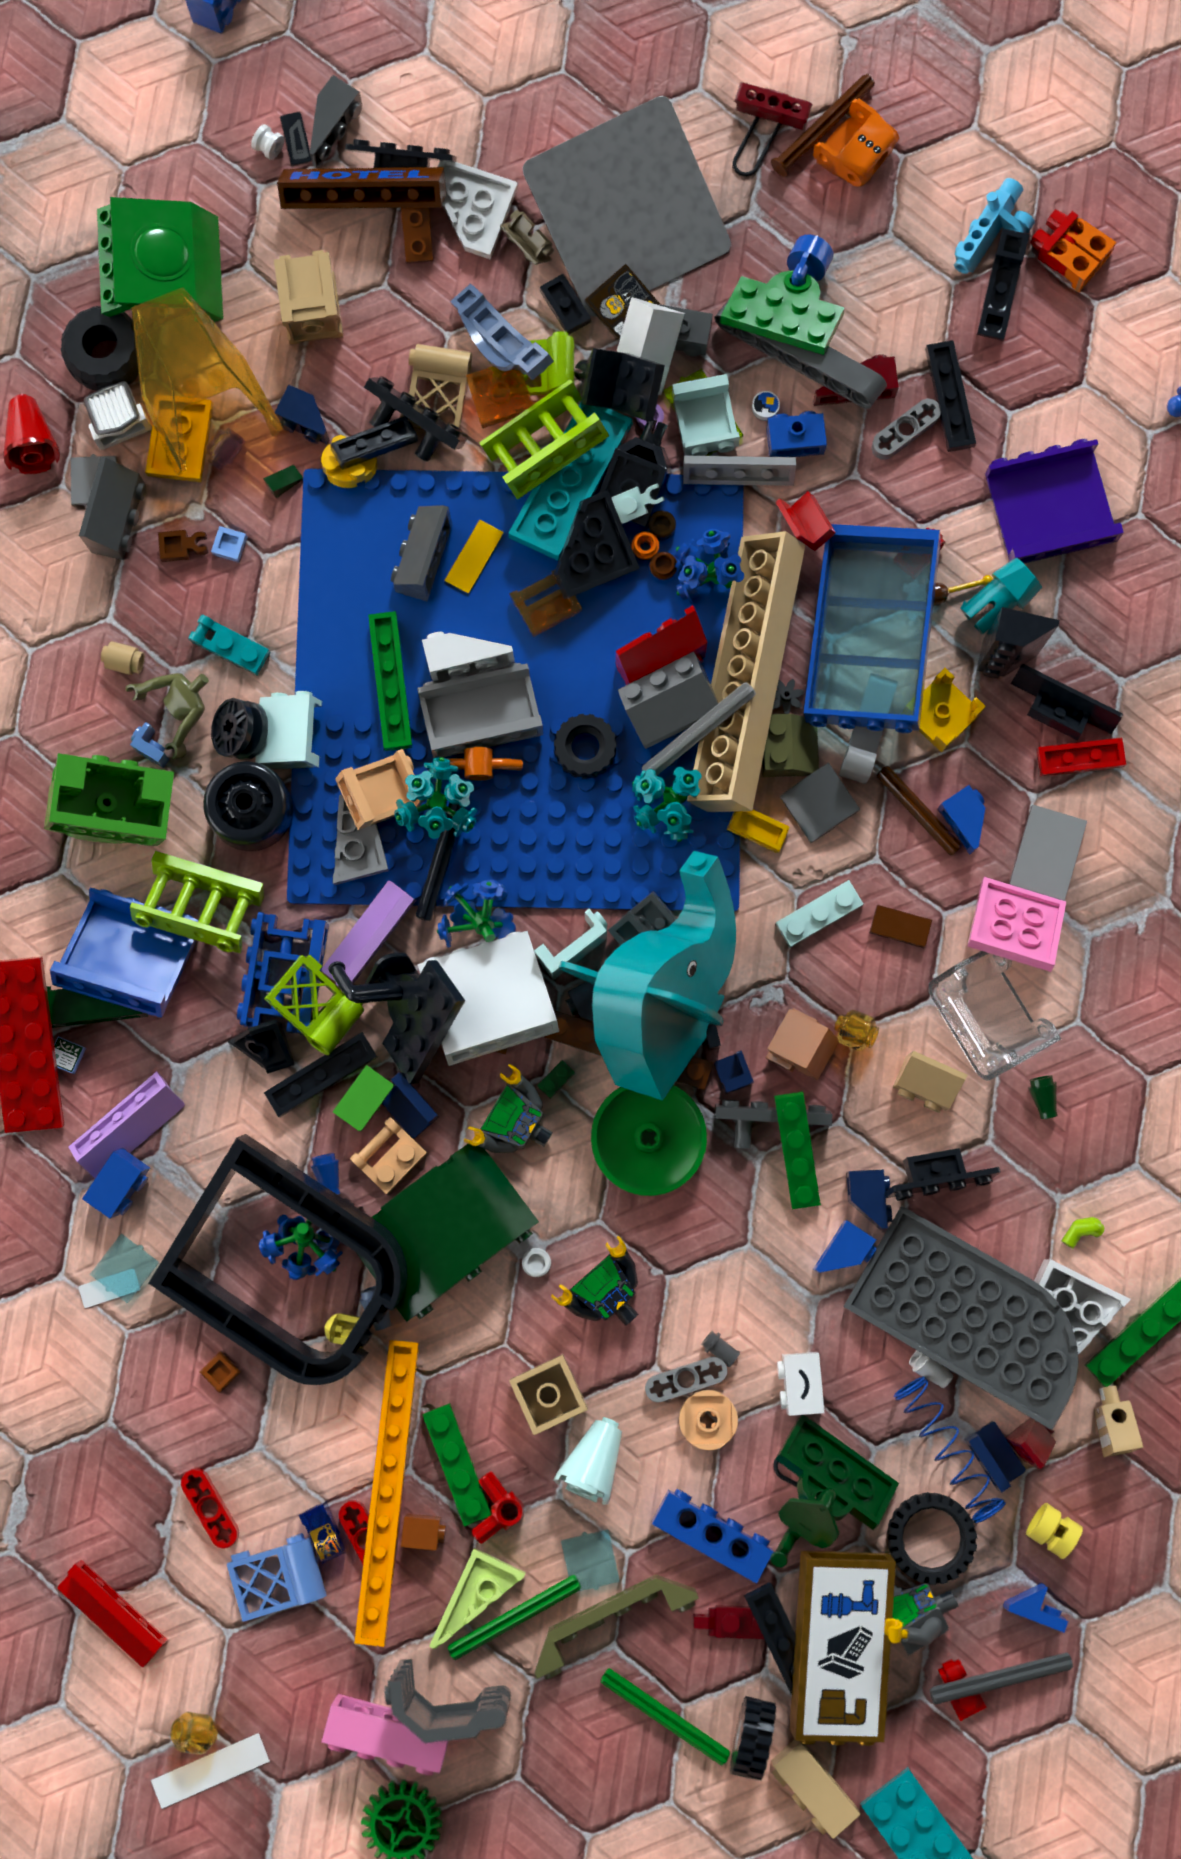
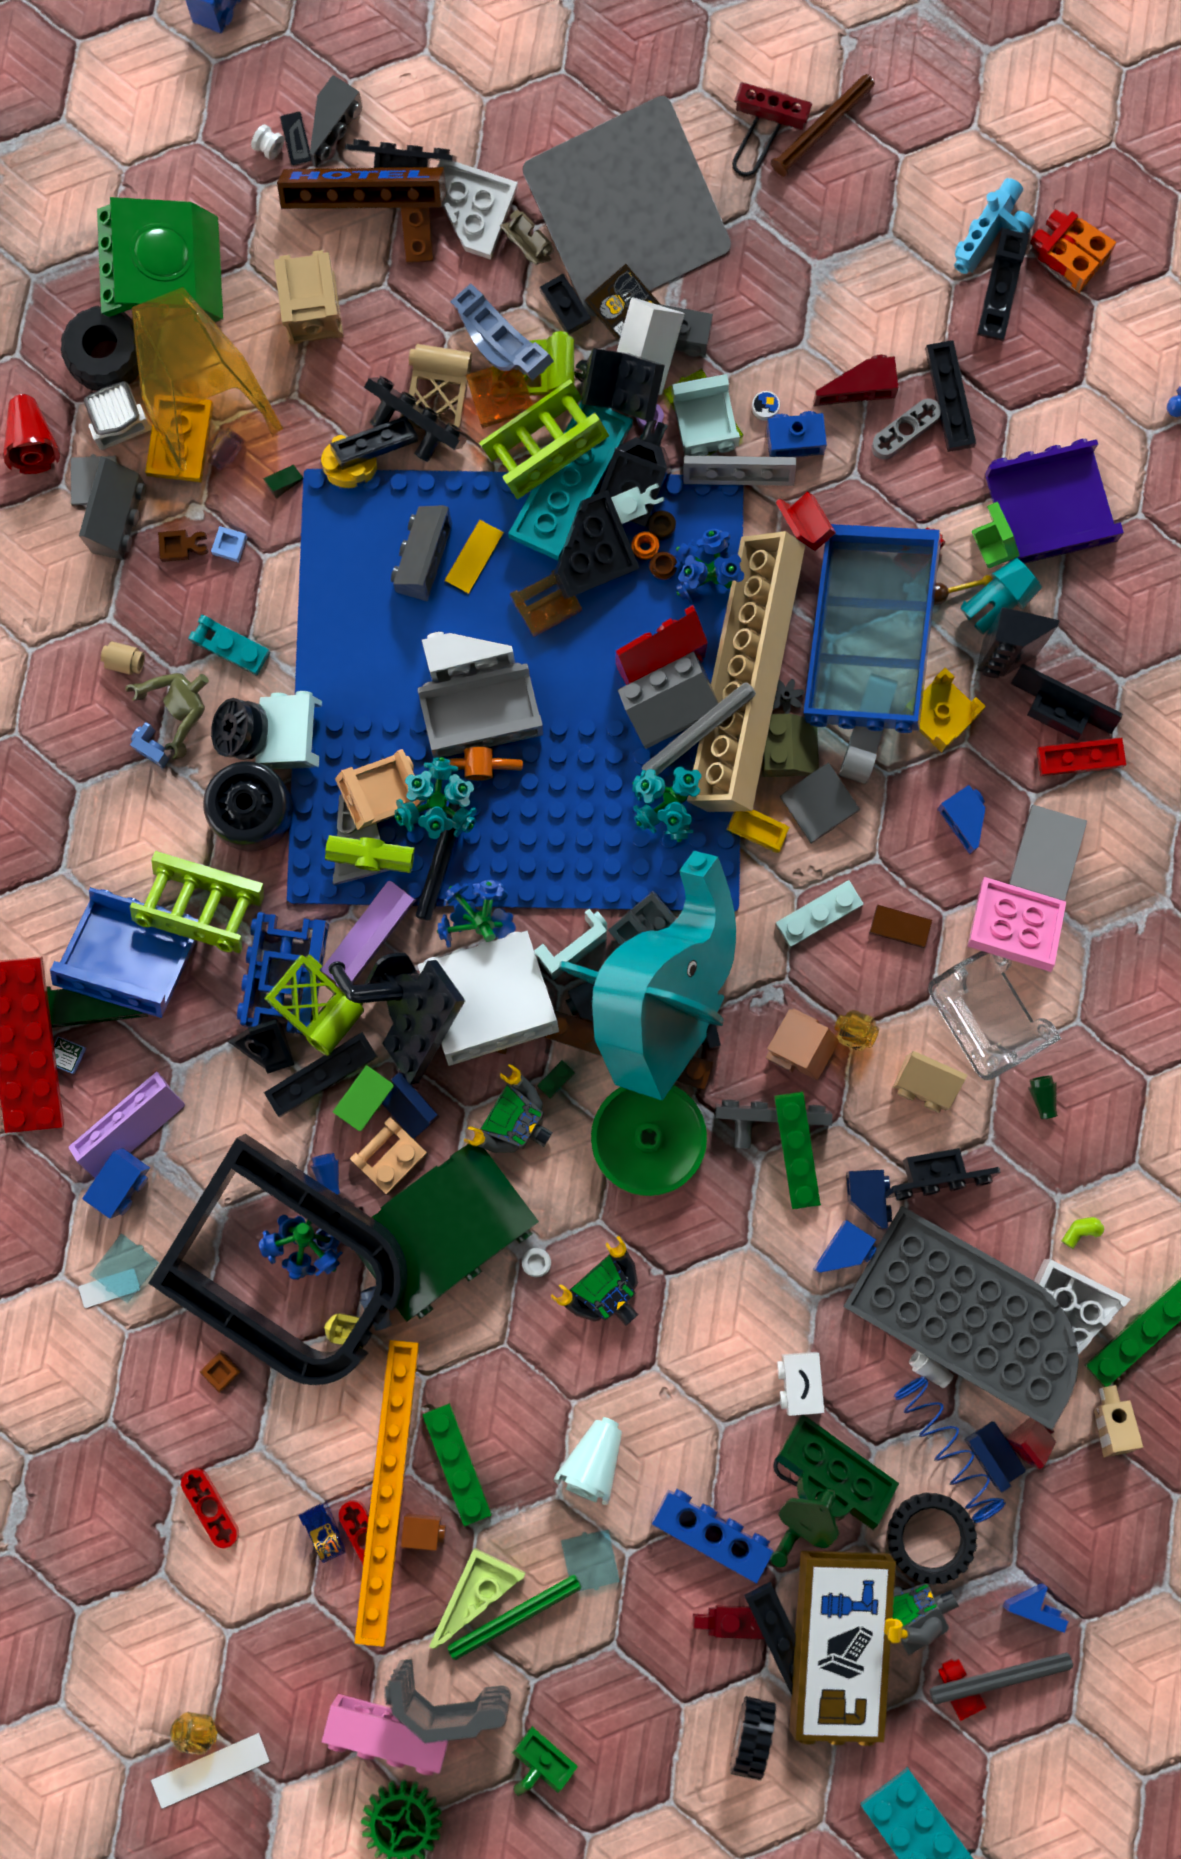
(111, 1613): red panel -> none
(133, 795): bright green brick -> none
(299, 1570): medium blue piece -> none
(300, 413): dark blue slope -> none
(369, 854): none -> lime piece
(390, 681): green plate -> none
(496, 1520): red axle -> none
(544, 1762): none -> green plate
(548, 1394): tan brick -> none
(579, 725): black tyre -> none
(665, 1717): green axle -> none
(677, 1595): olive slope -> none
(704, 1365): light grey beam -> none
(720, 1348): dark grey pin -> none
(720, 1431): light nougat plate -> none
(733, 1072): dark blue panel -> none
(790, 303): plate -> none
(814, 1788): tan brick -> none
(830, 370): dark grey beam -> none
(857, 145): orange piece -> none
(919, 810): reddish brown axle -> none
(996, 538): none -> bright green panel
(1046, 1523): light yellow wheel -> none

